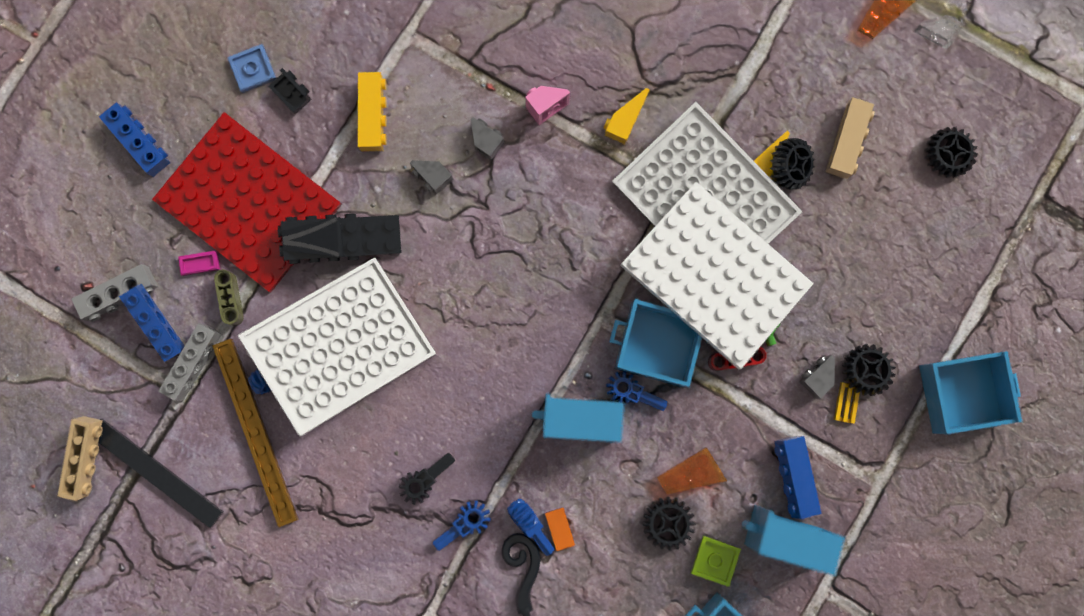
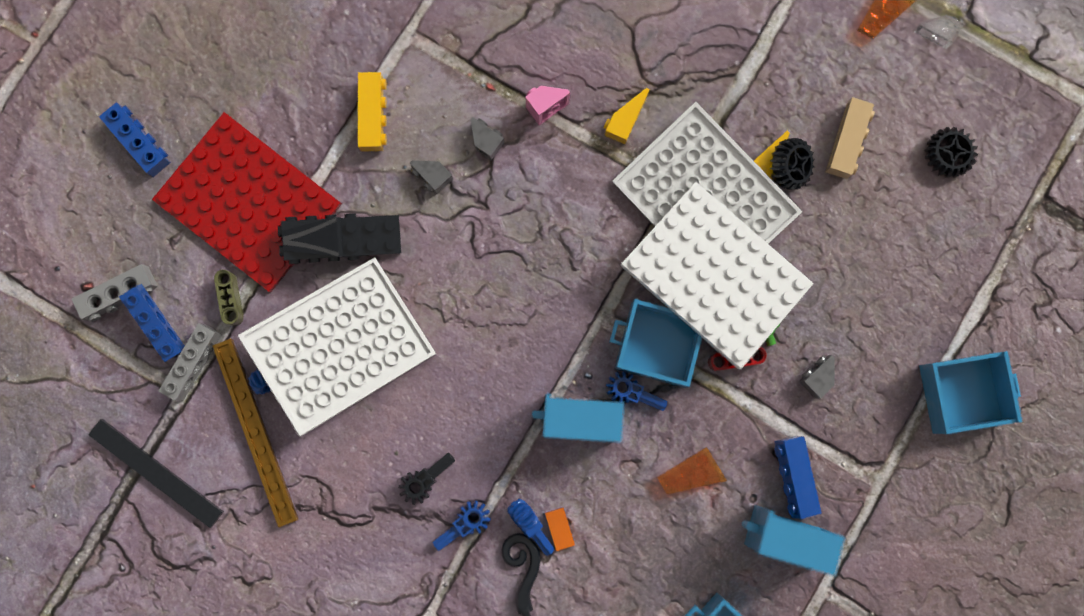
(80, 458): tan brick -> none
(199, 263): dark pink tile -> none
(251, 68): medium blue tile -> none
(289, 92): black bracket -> none
(662, 529): black gear -> none
(715, 561): lime plate -> none
(847, 404): yellow tile -> none
(882, 380): black gear -> none

